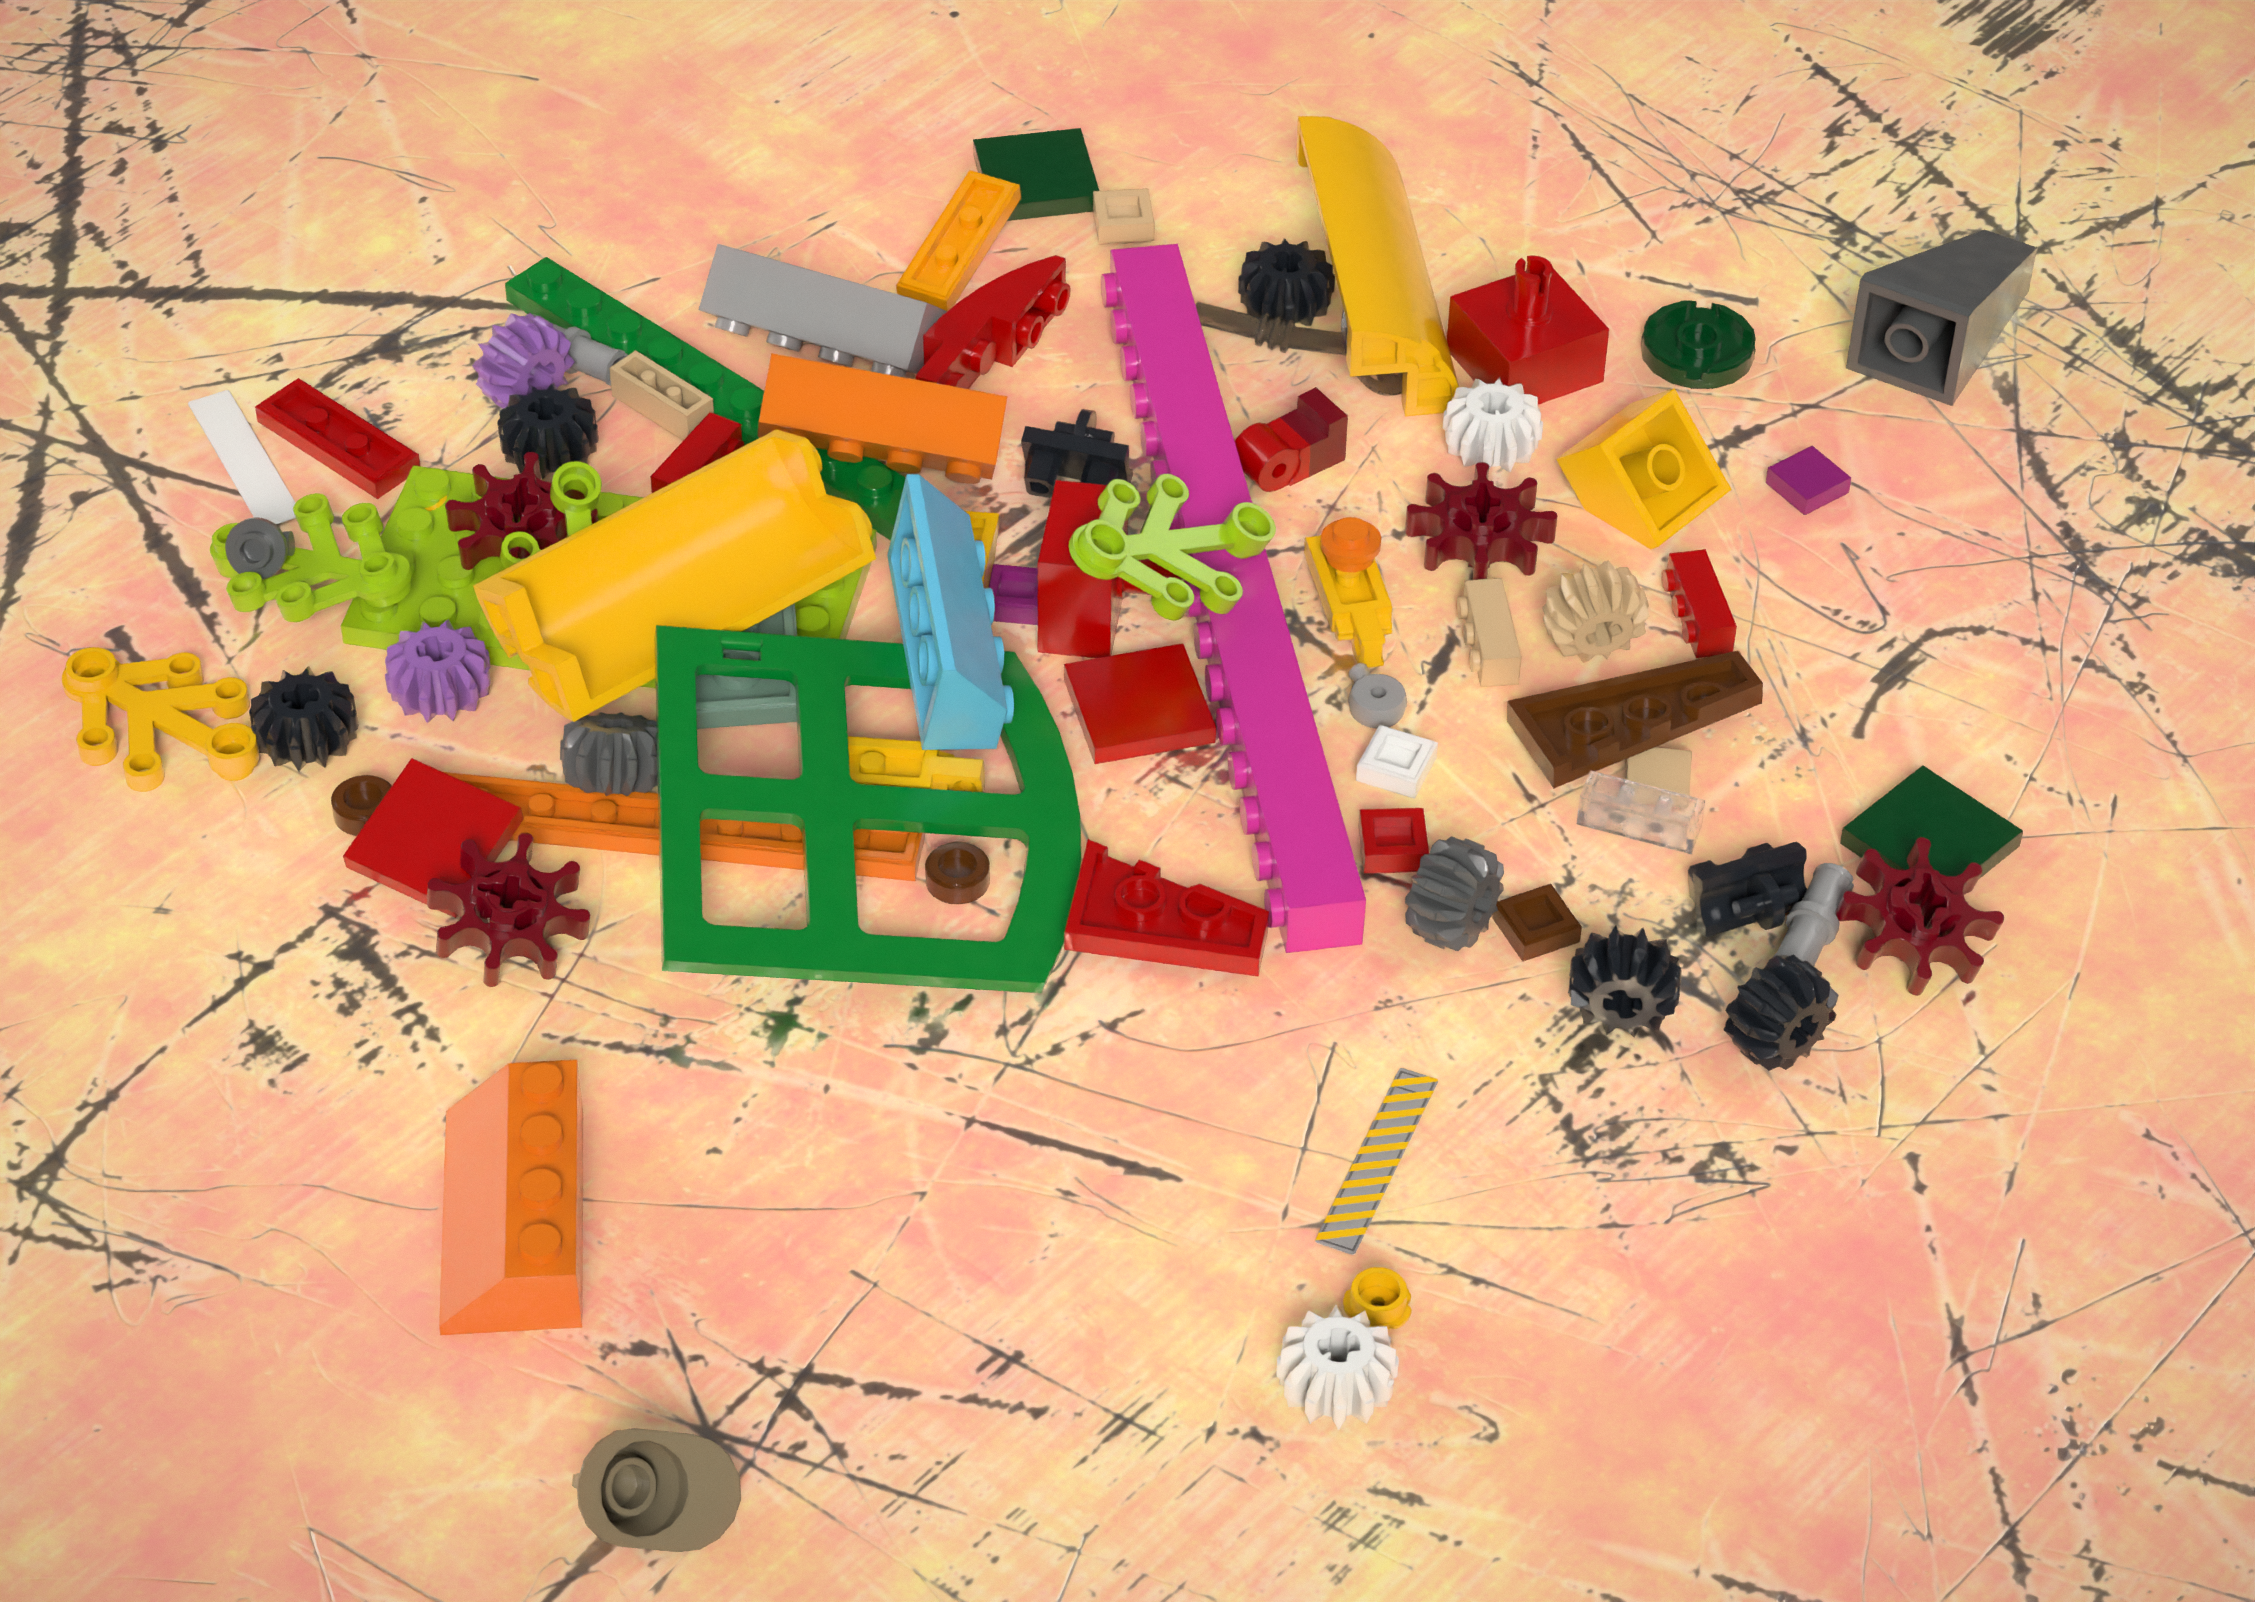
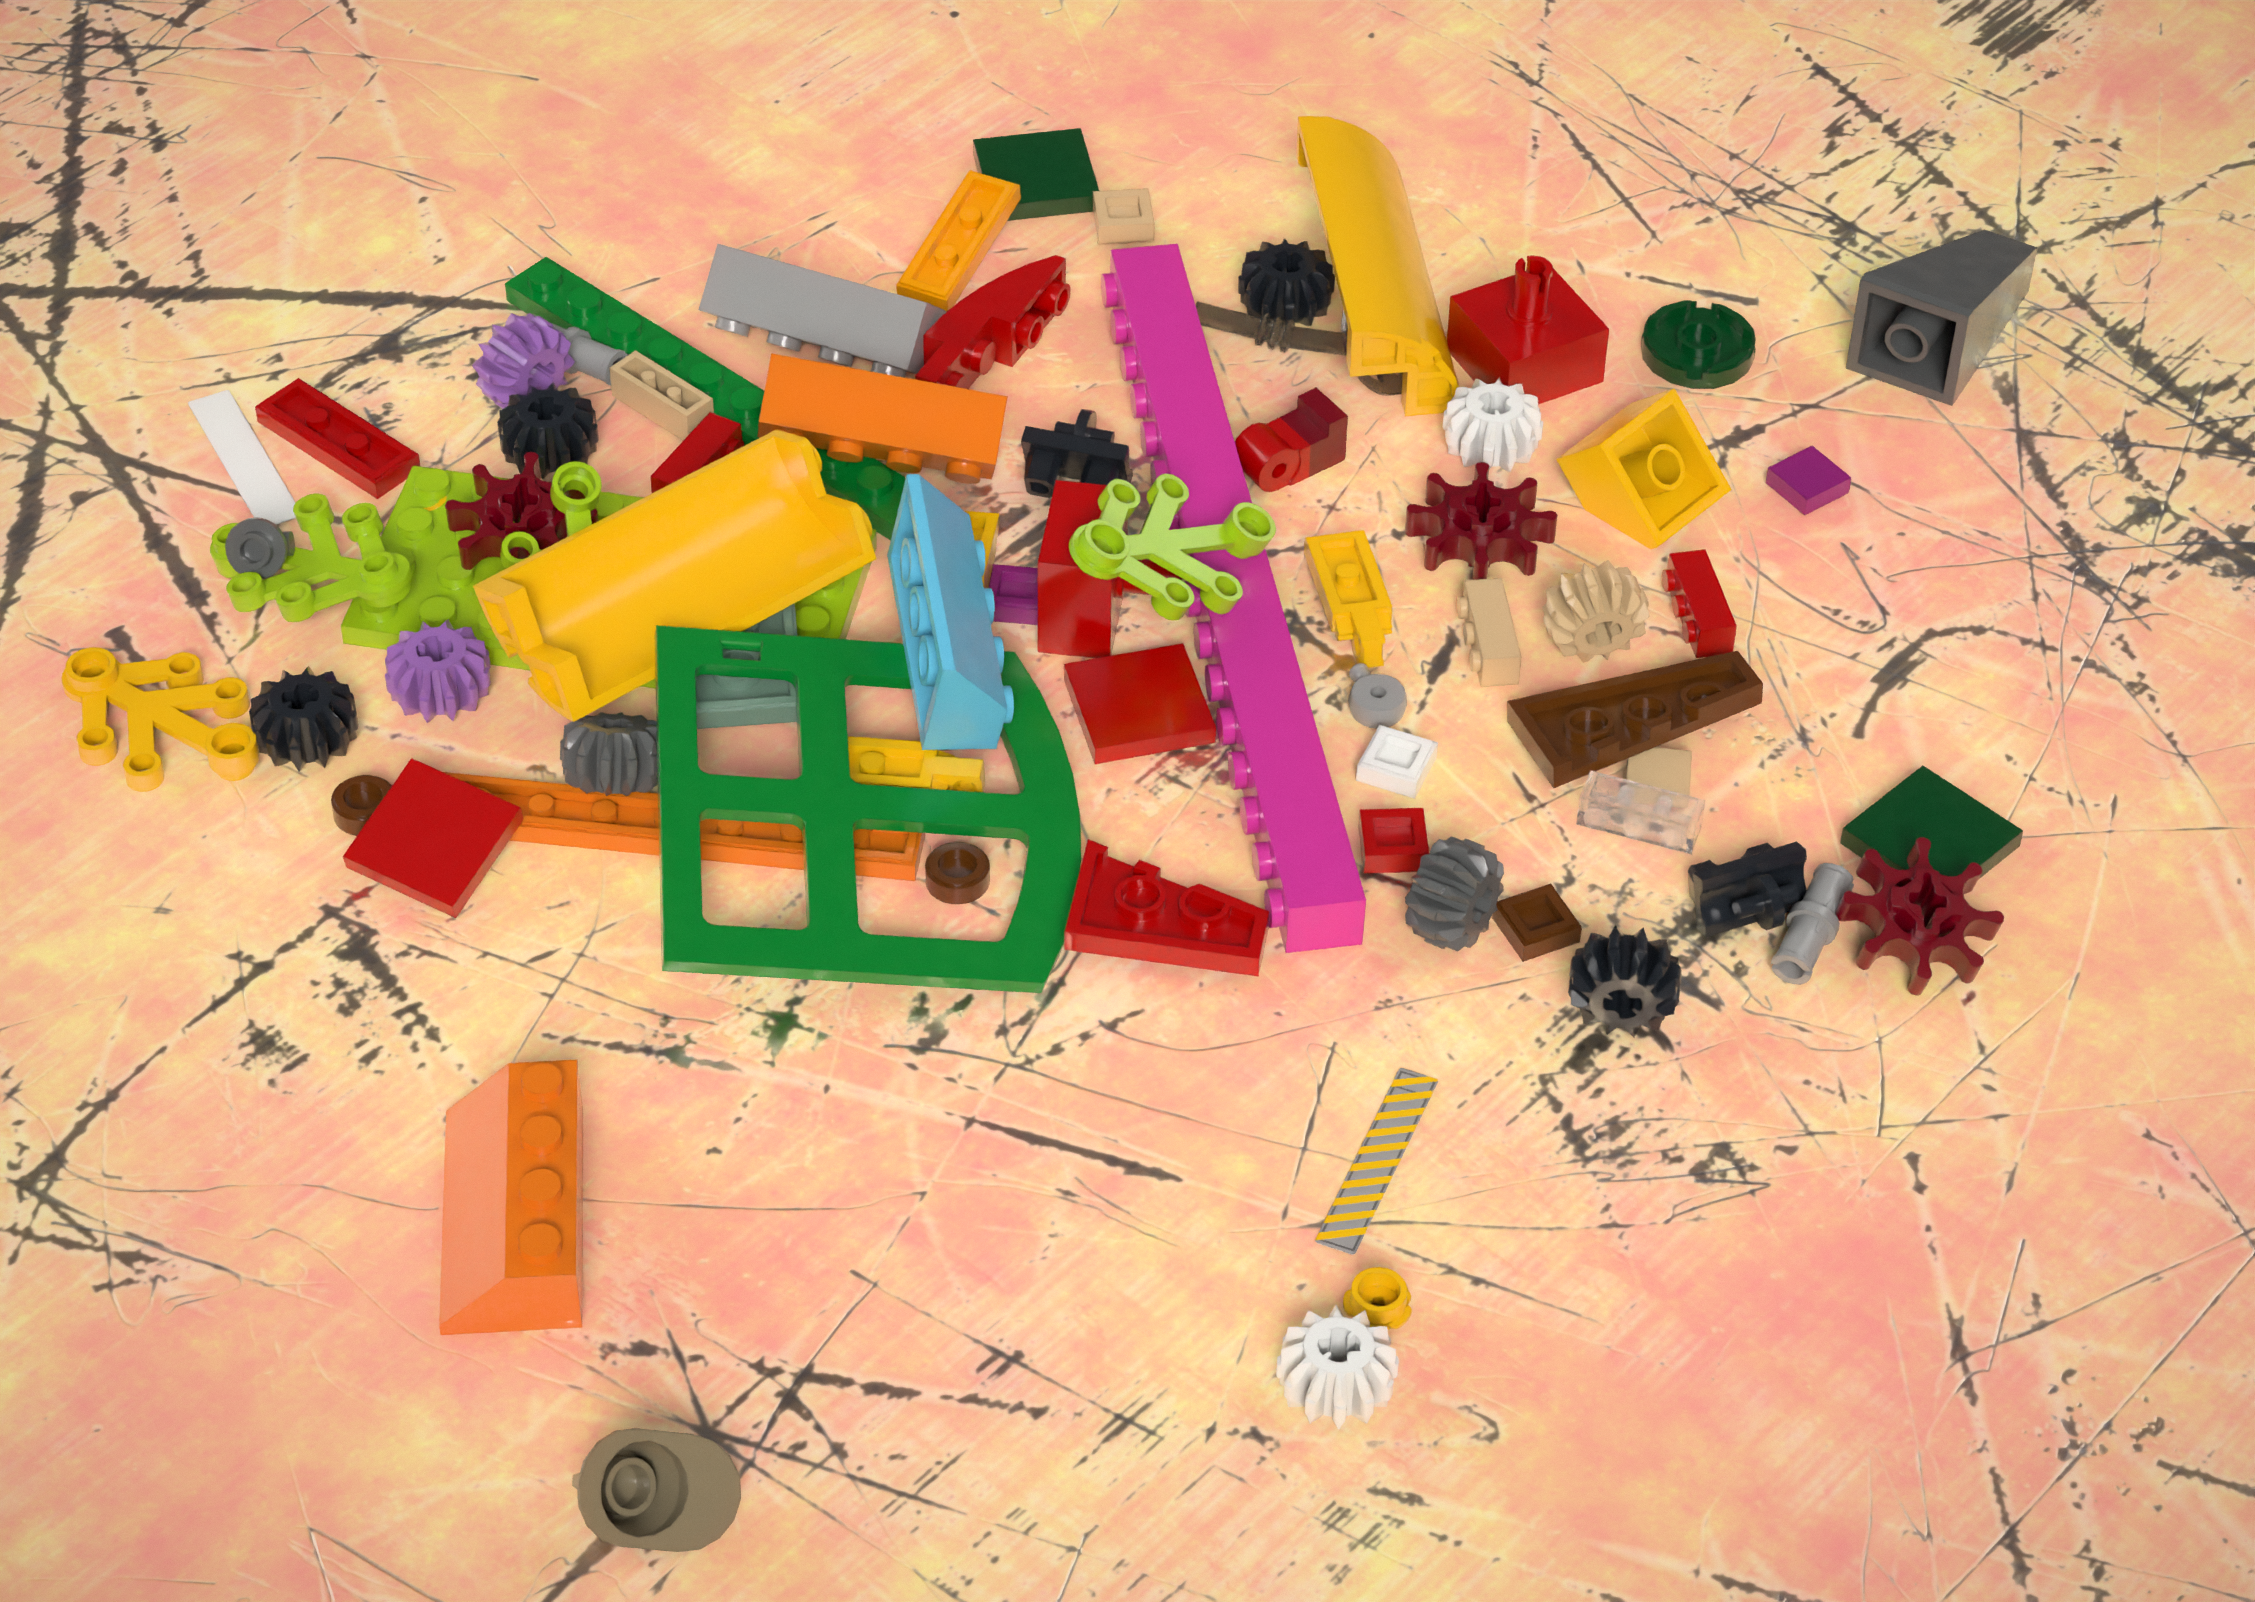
(508, 909): dark red gear -> none
(1350, 544): orange plate -> none
(1781, 1012): black gear -> none

